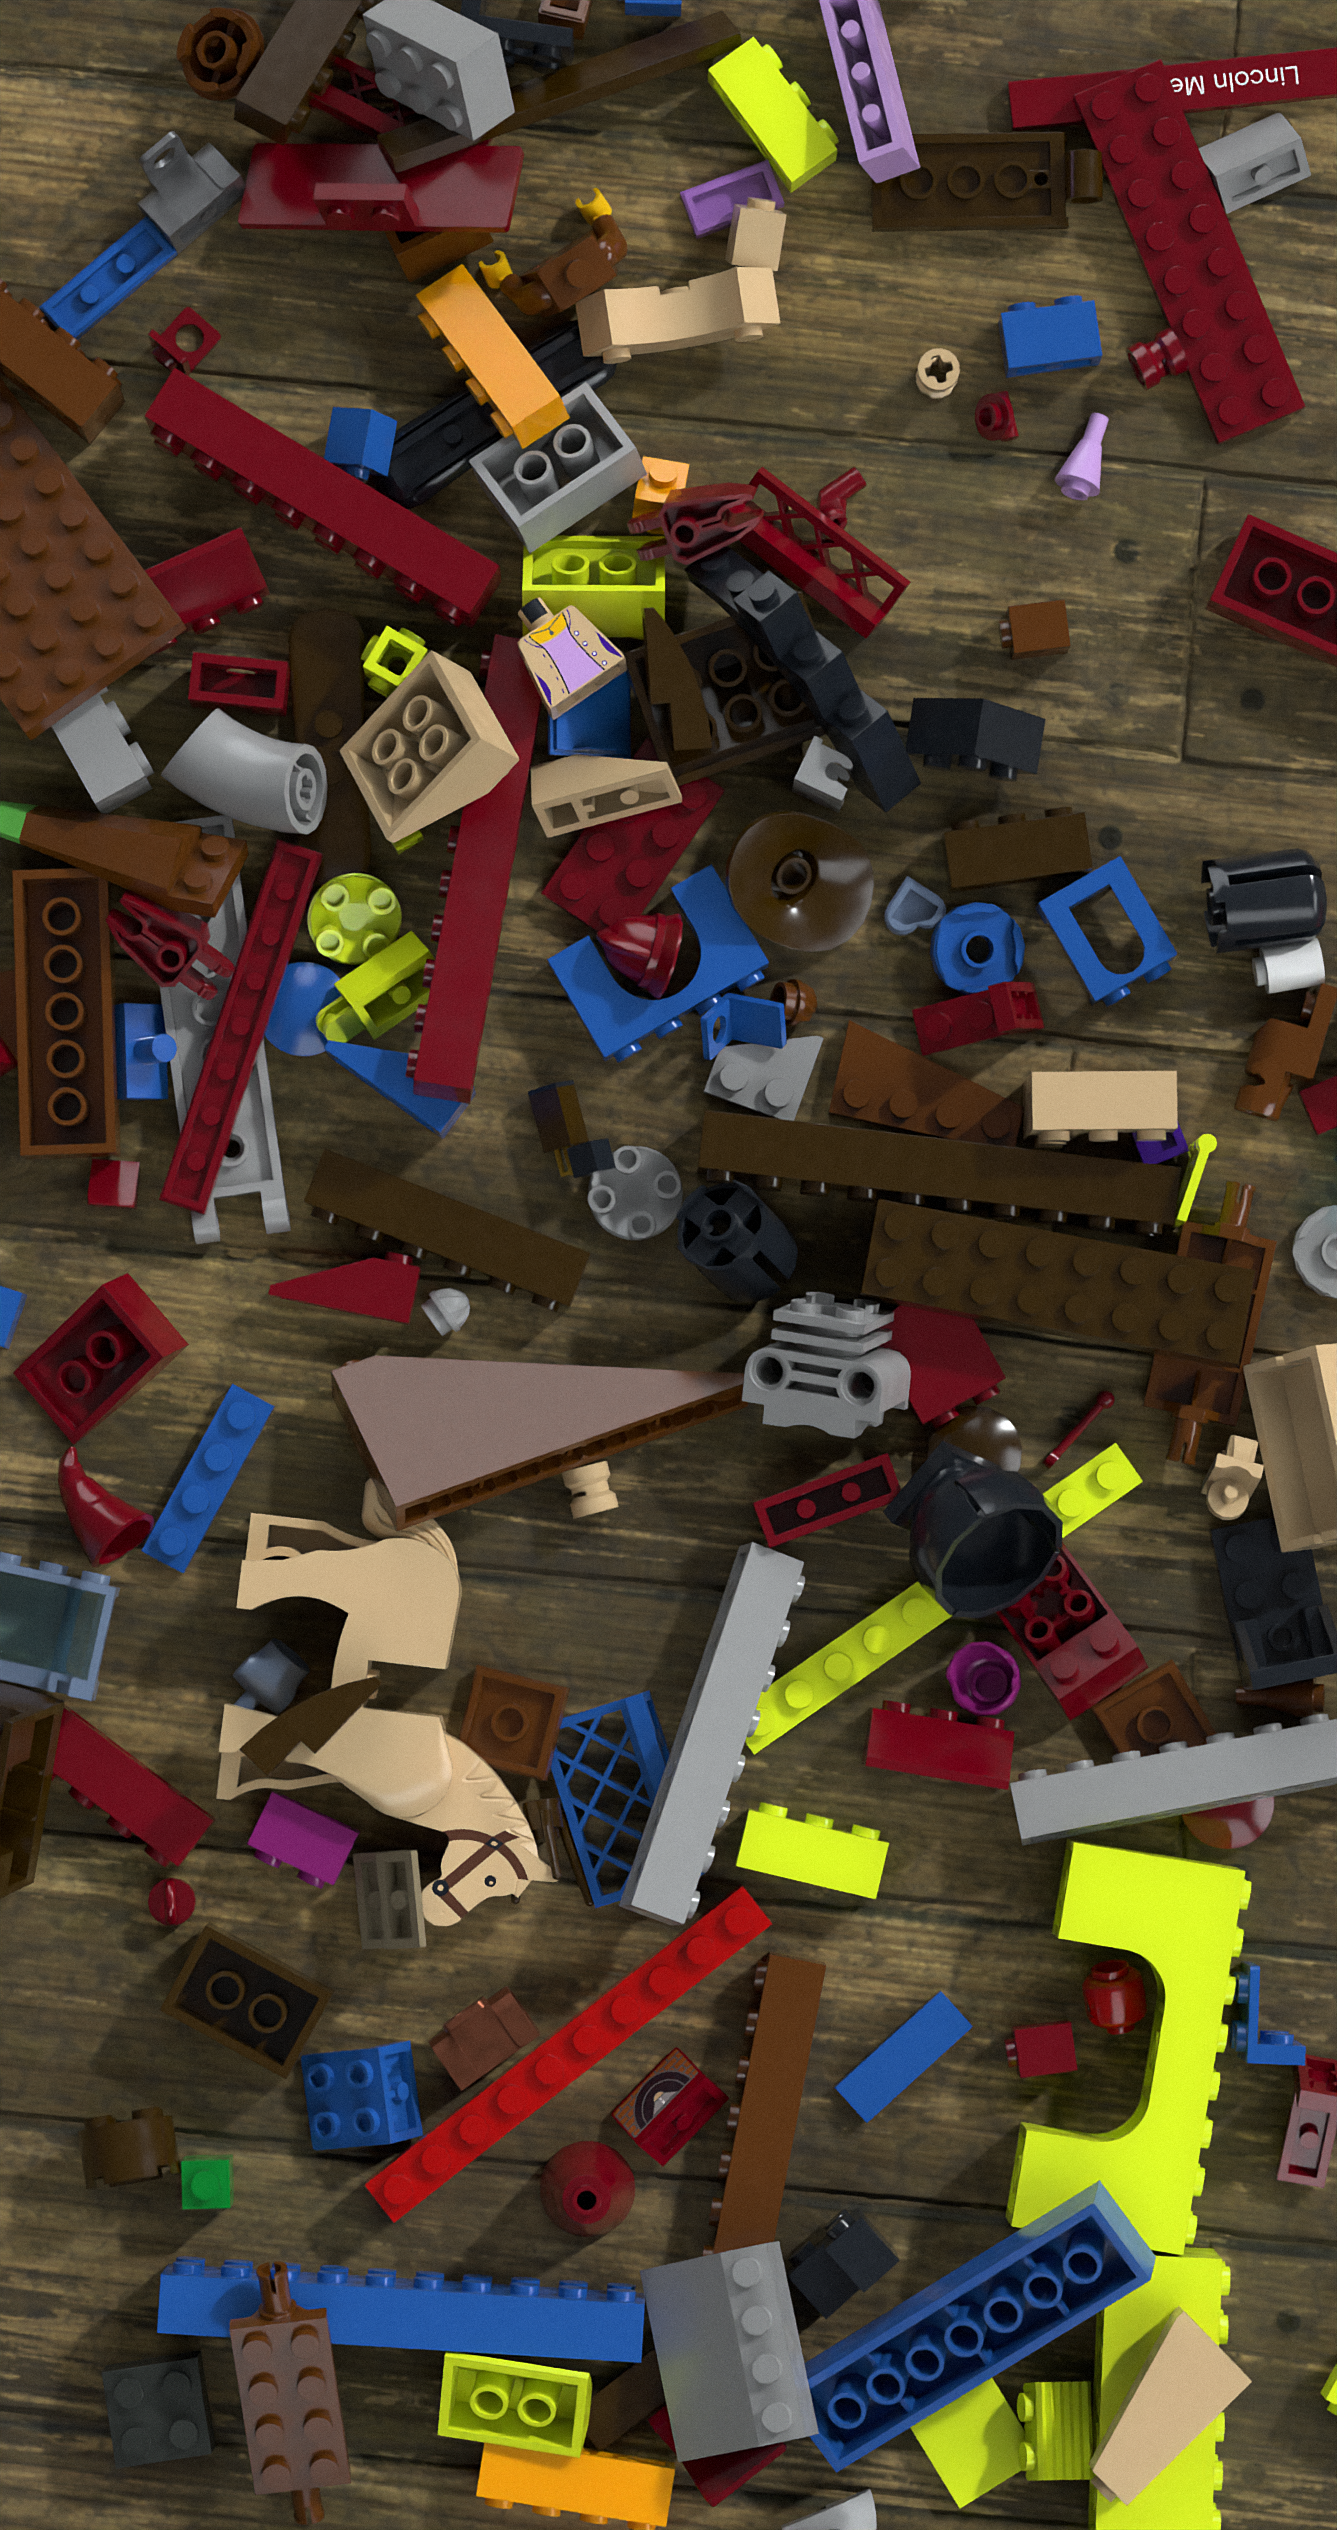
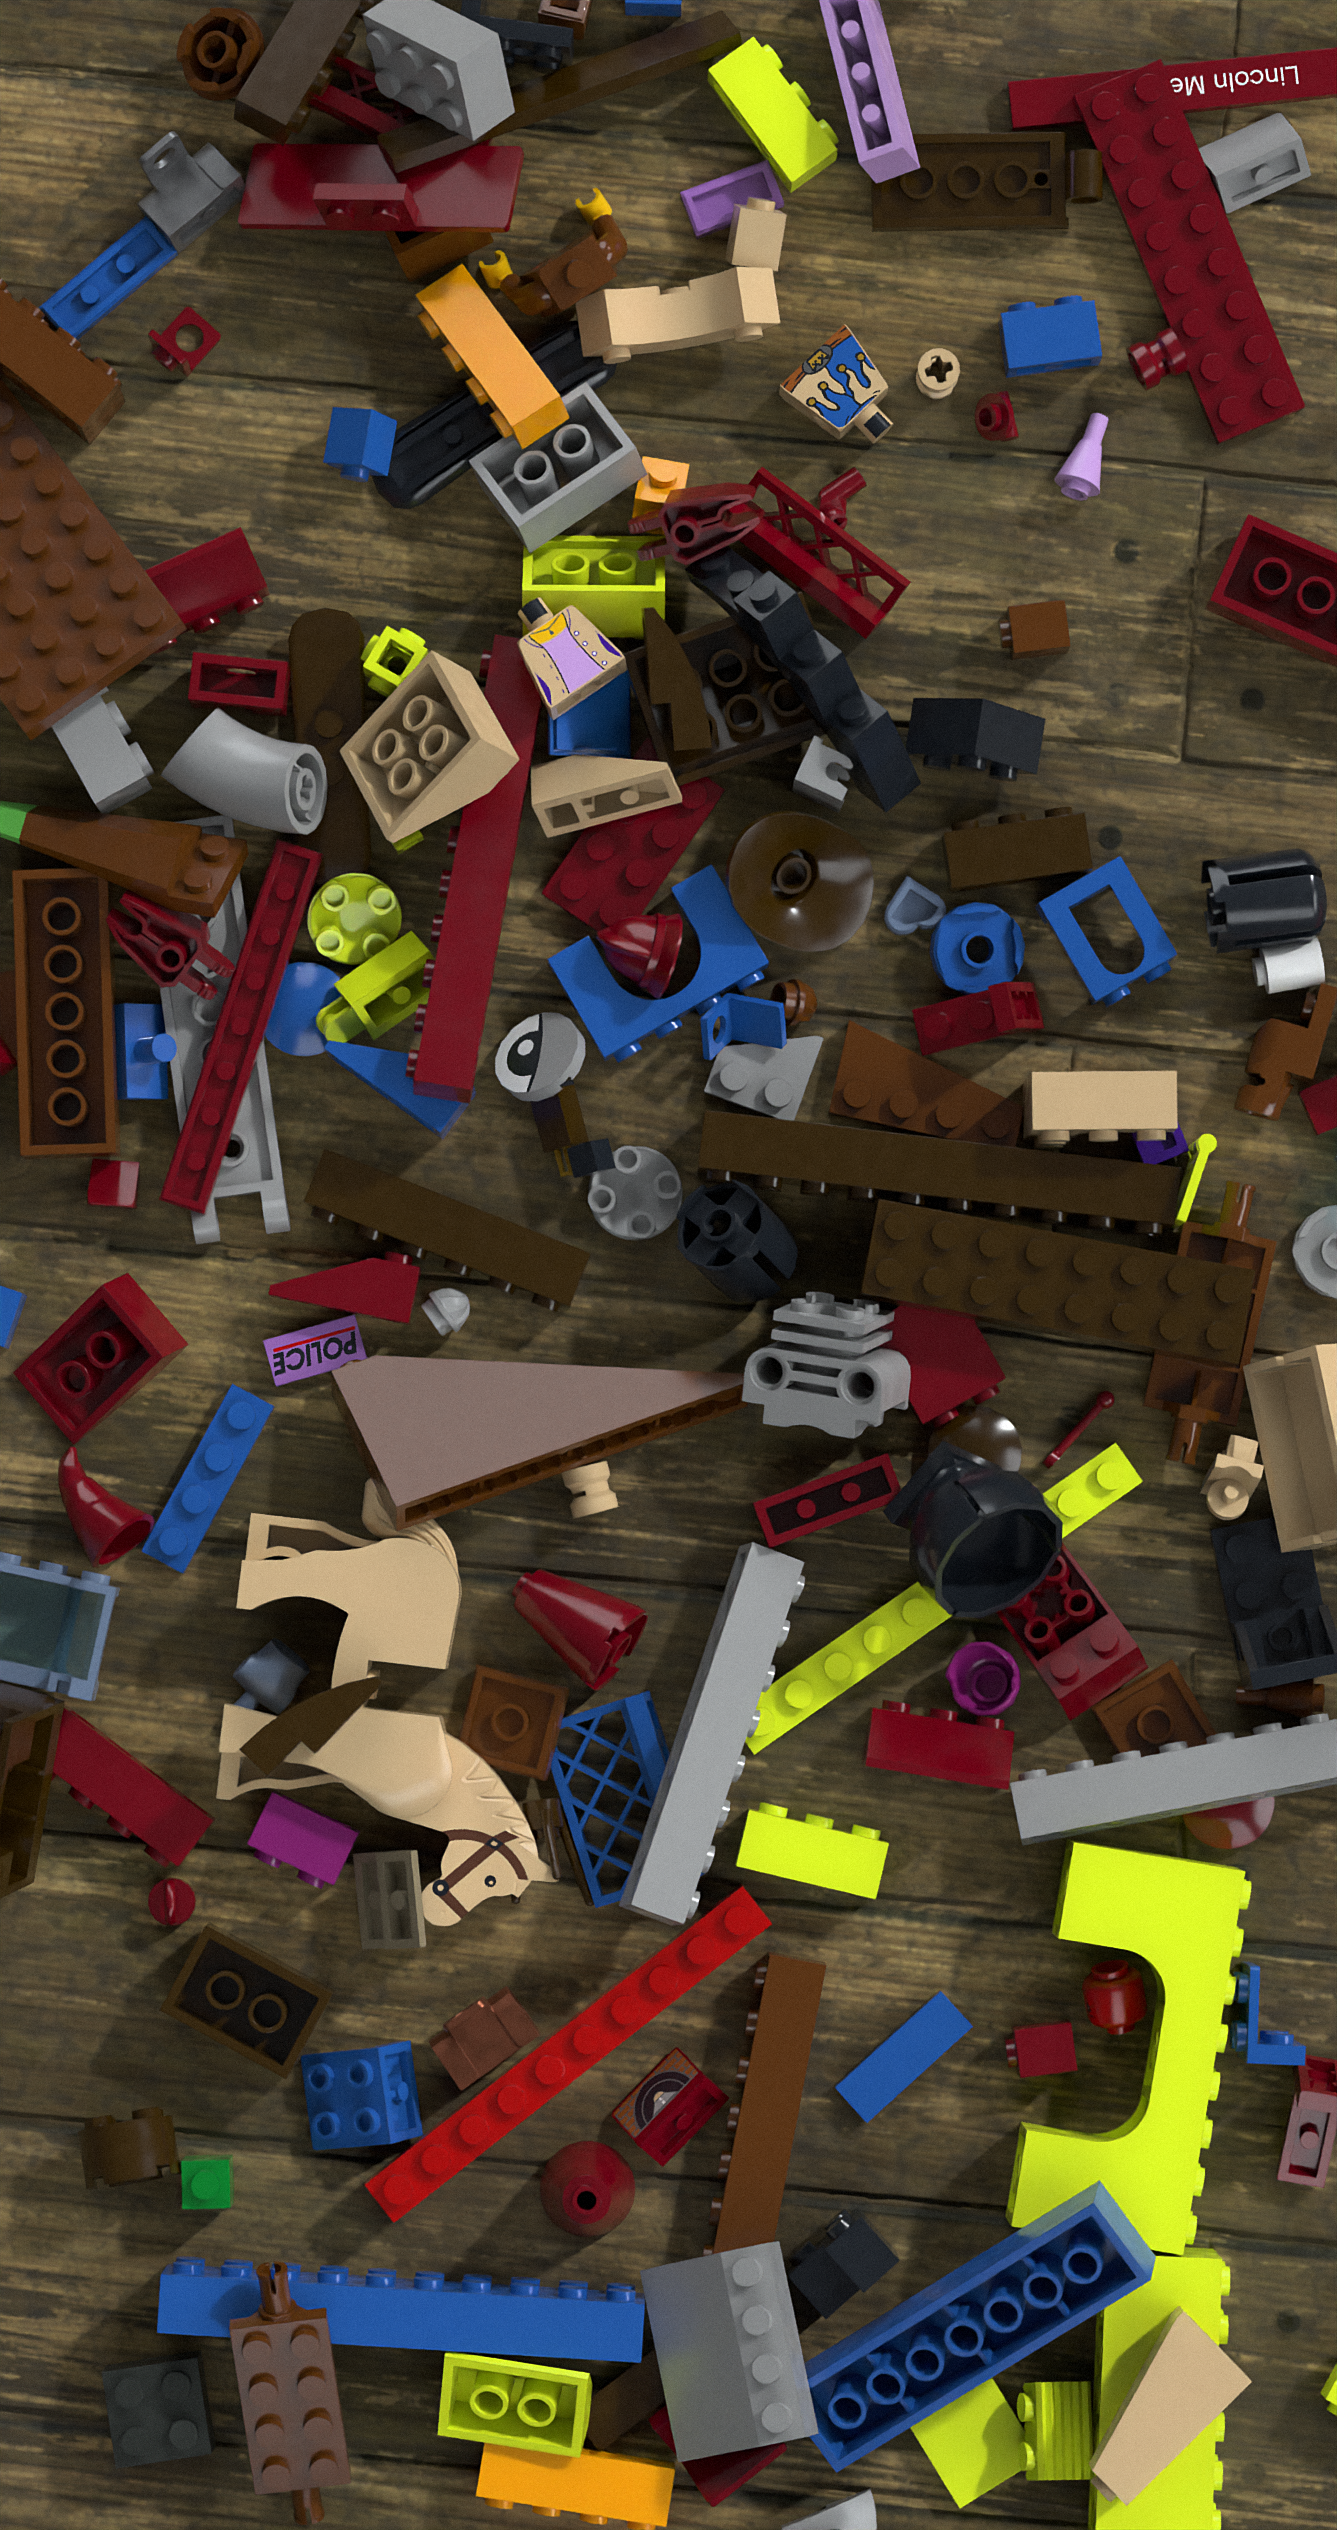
(314, 1350): none -> medium lavender tile
(323, 499): dark red brick -> none
(540, 1056): none -> tile
(580, 1624): none -> dark red cone
(839, 388): none -> torso

